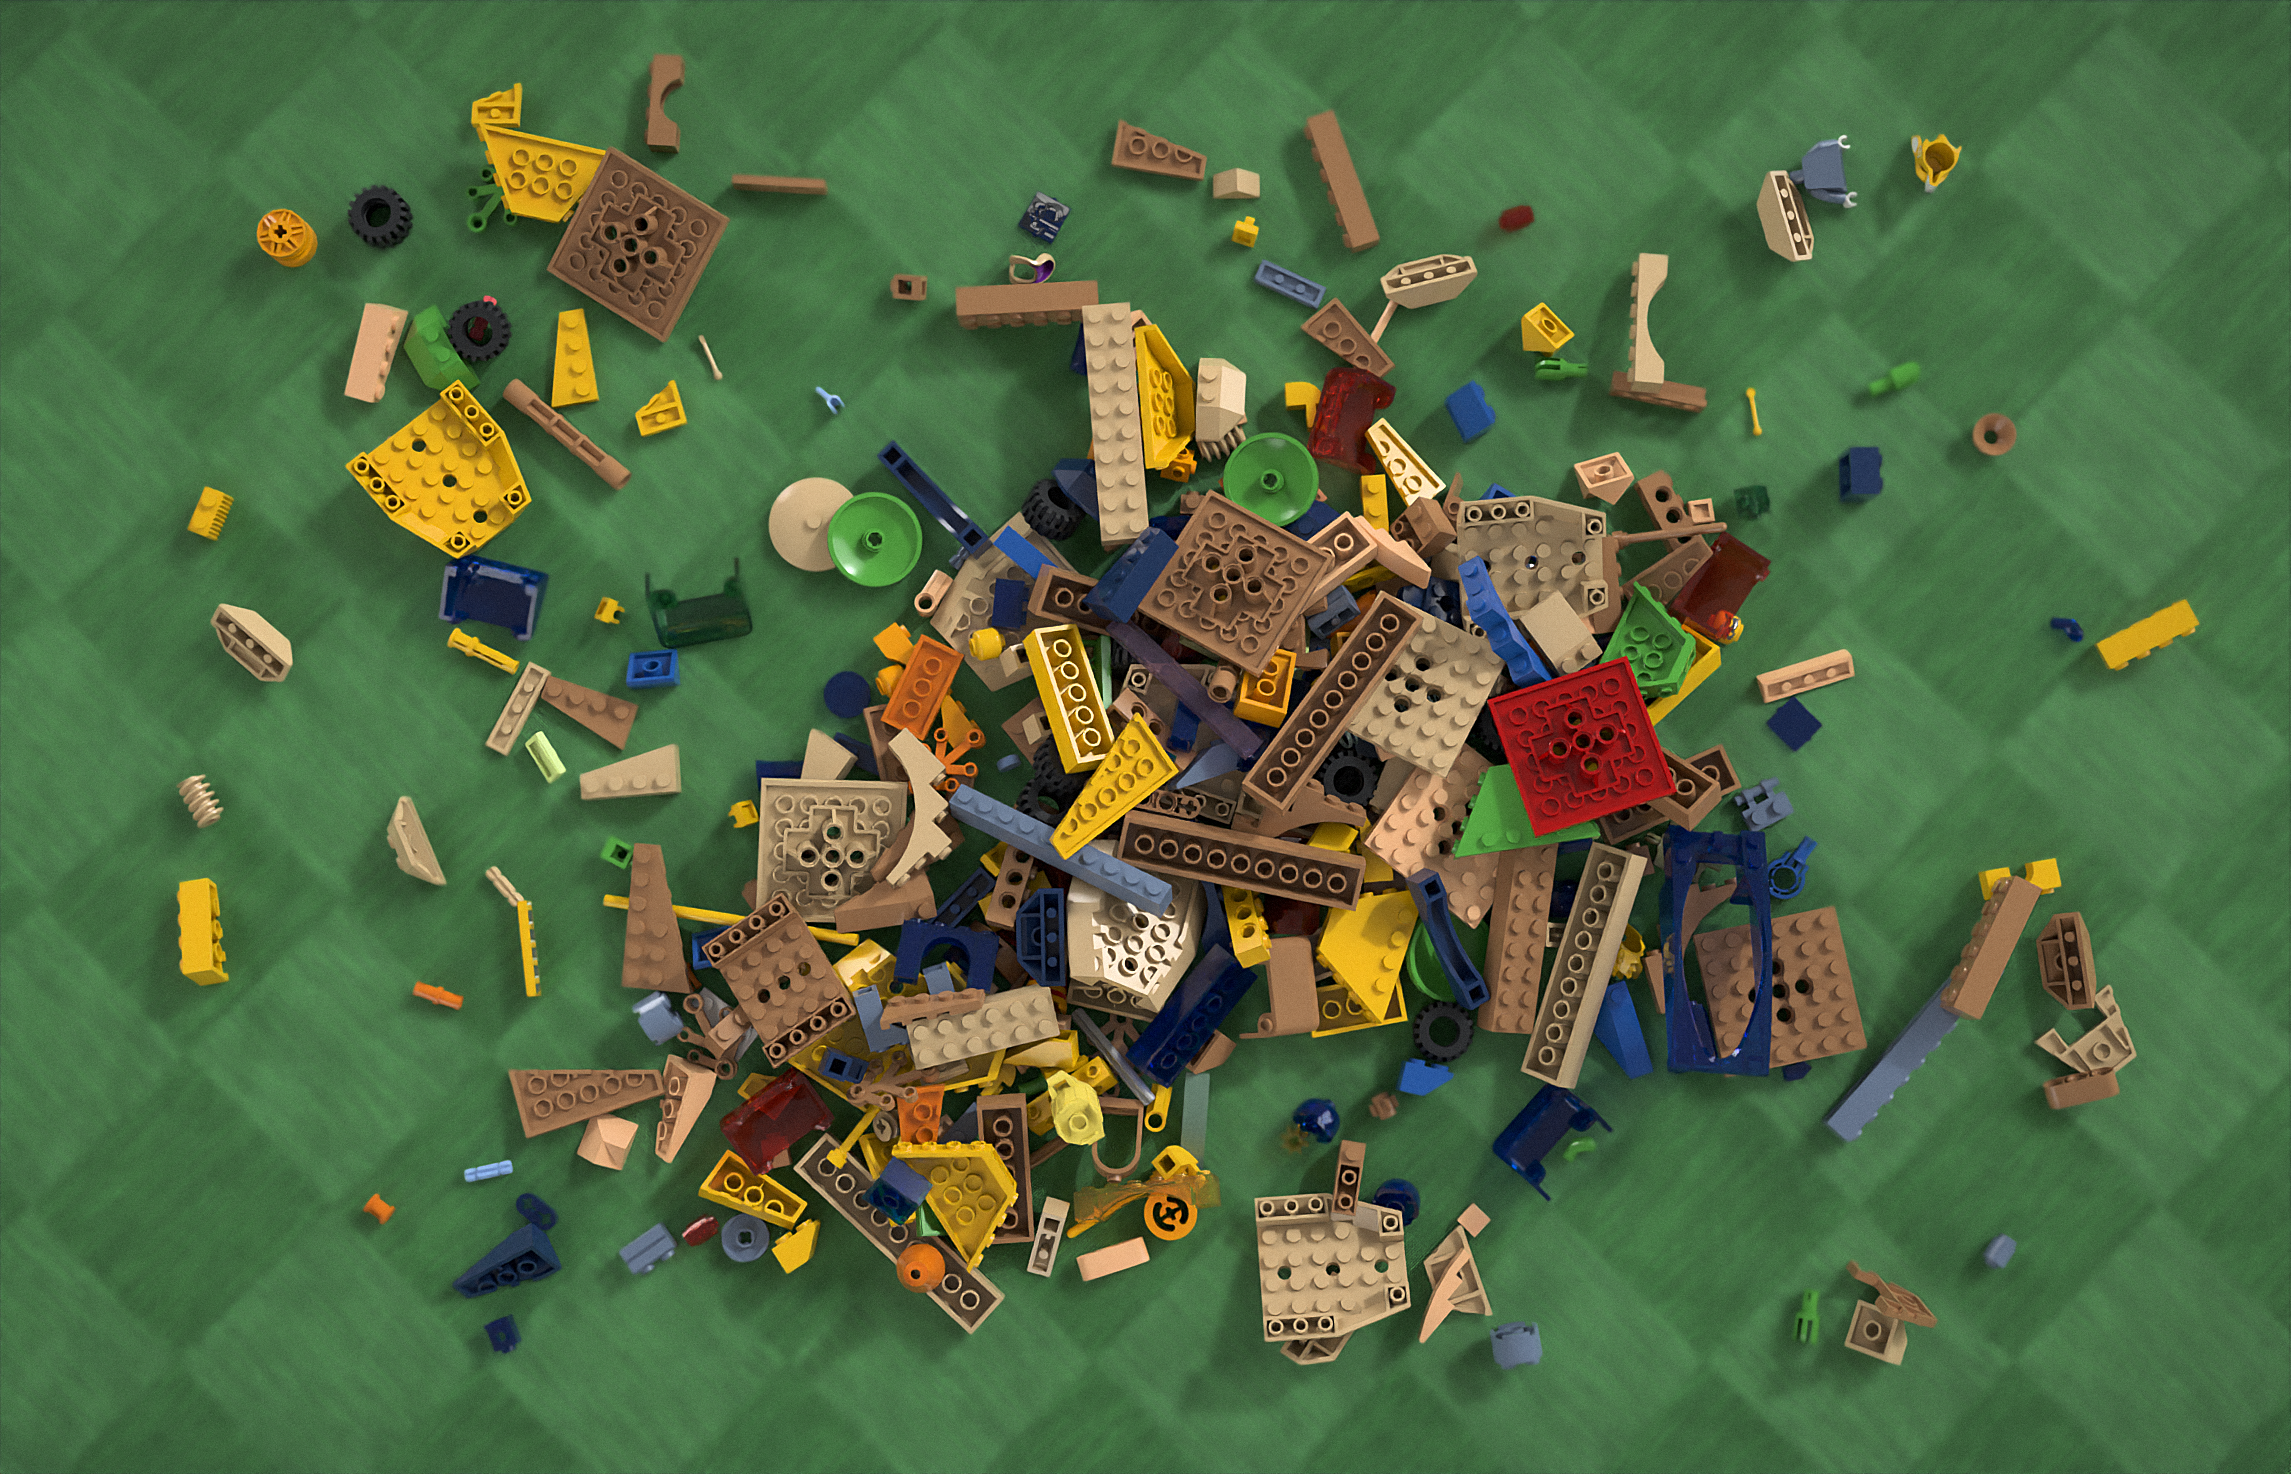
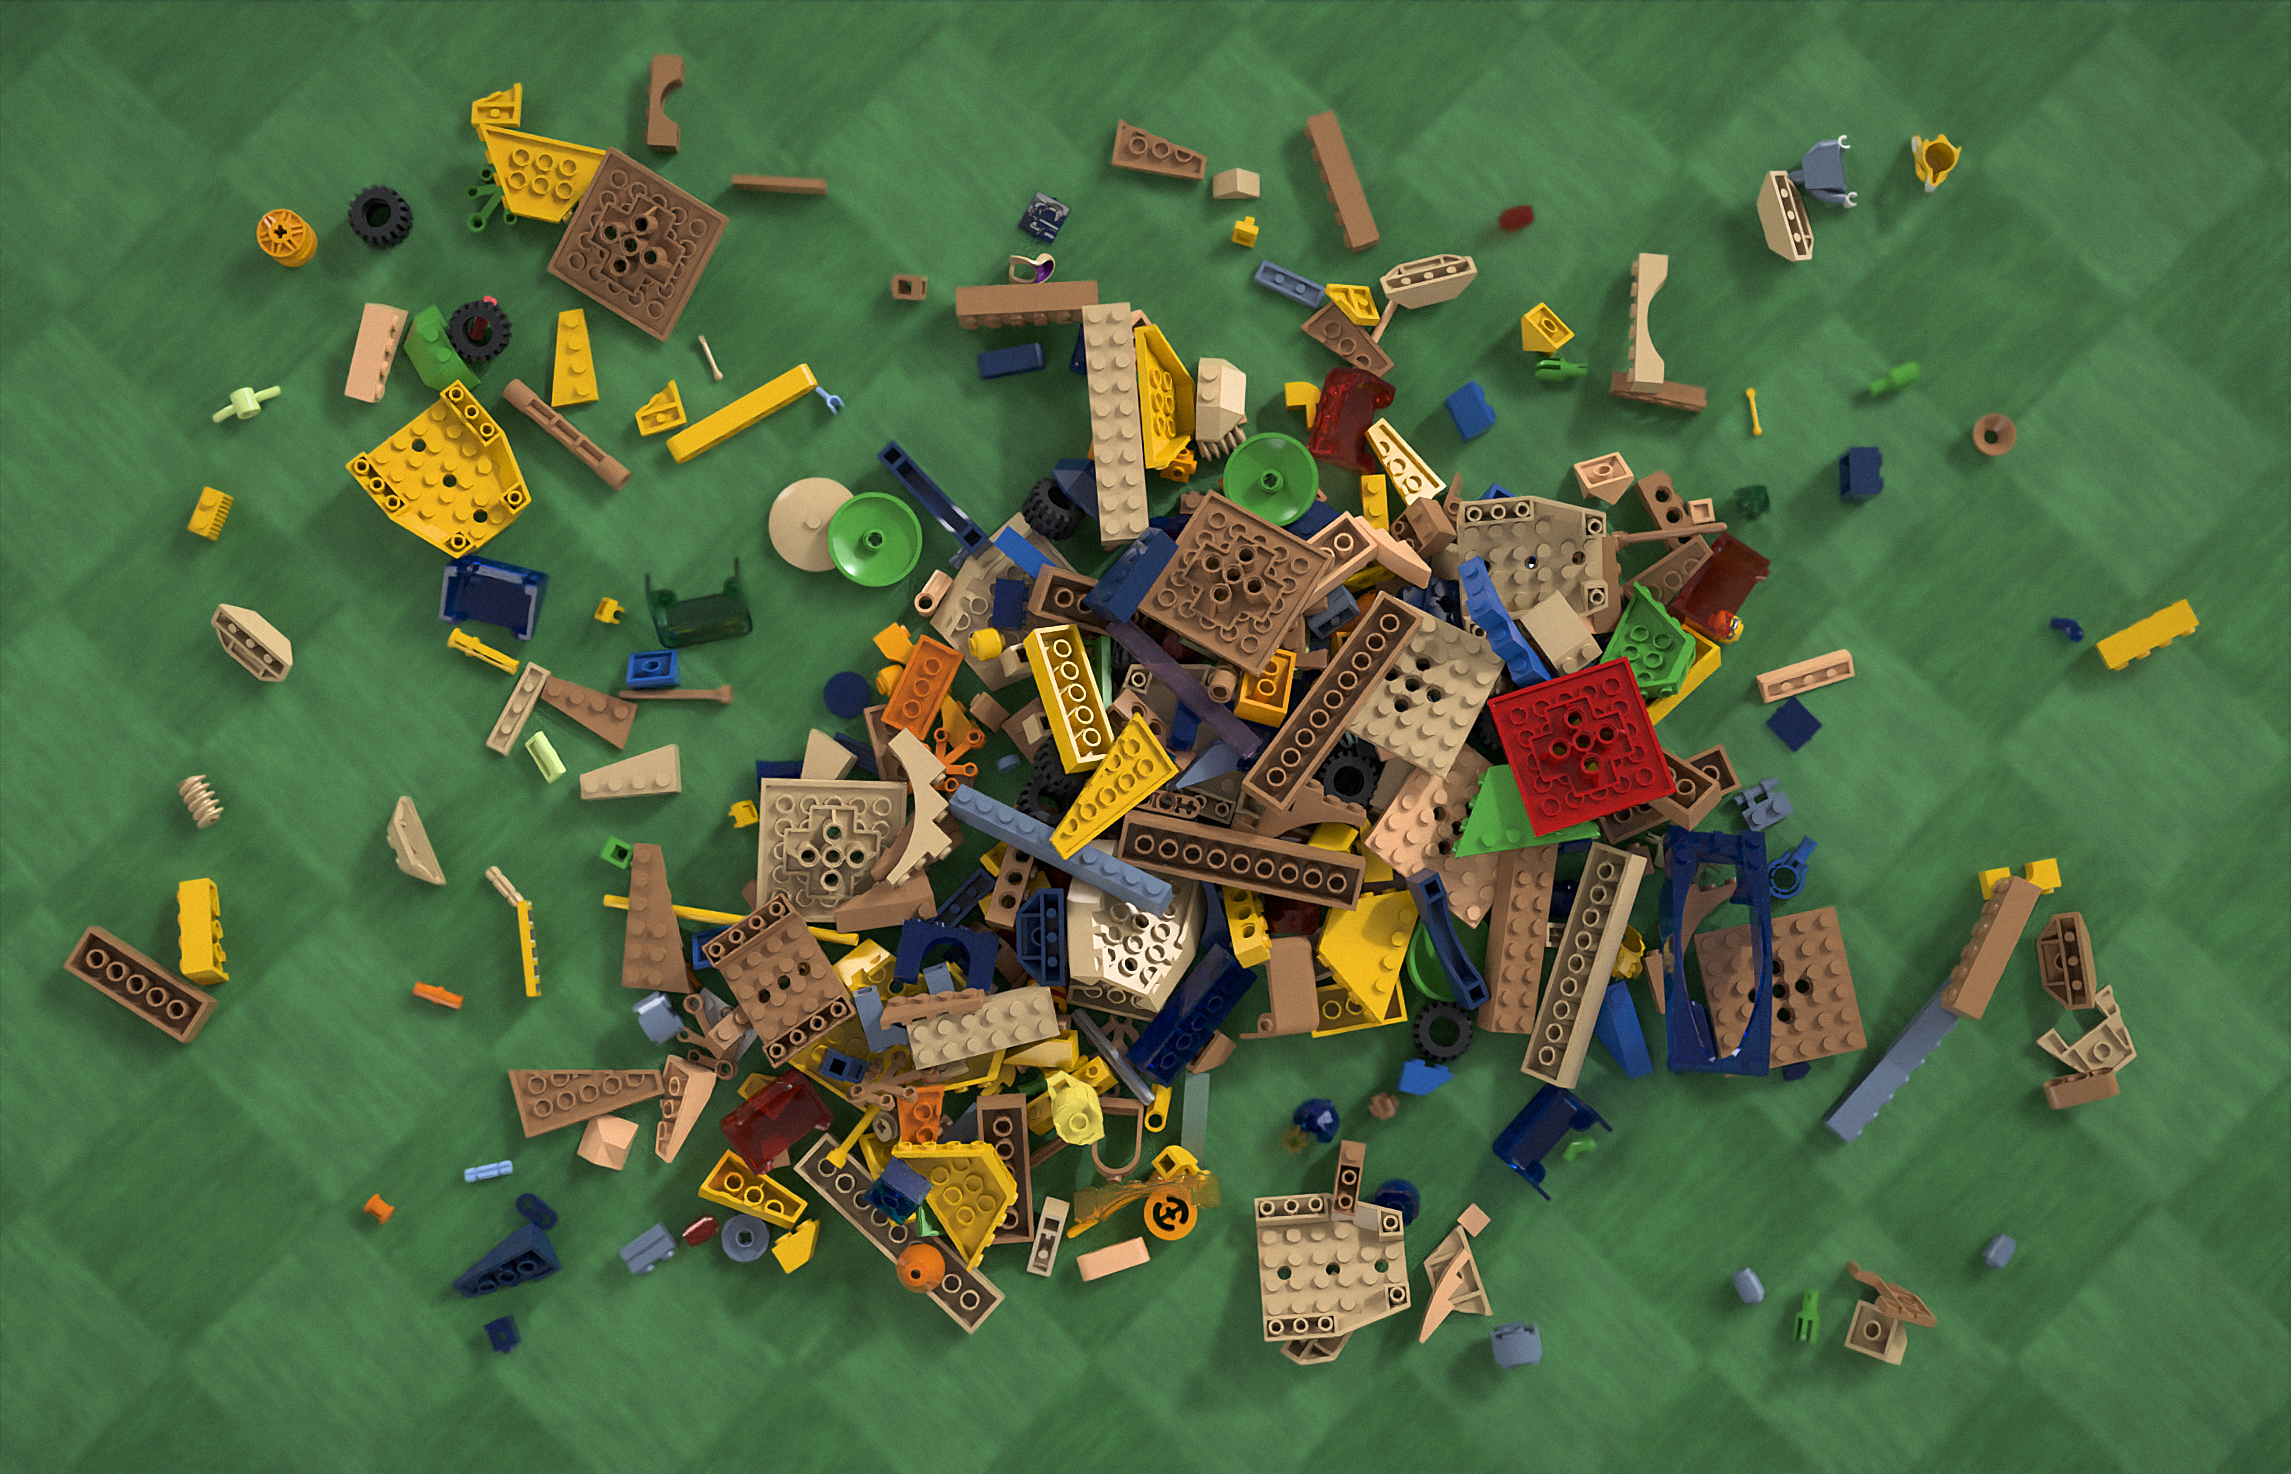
(140, 984): none -> medium nougat brick
(246, 403): none -> yellowish green piece
(722, 694): none -> medium nougat piece
(742, 413): none -> yellow beam
(988, 712): none -> medium nougat slope
(1011, 361): none -> dark blue beam
(1354, 302): none -> yellow wing
(1748, 1286): none -> sand blue brick

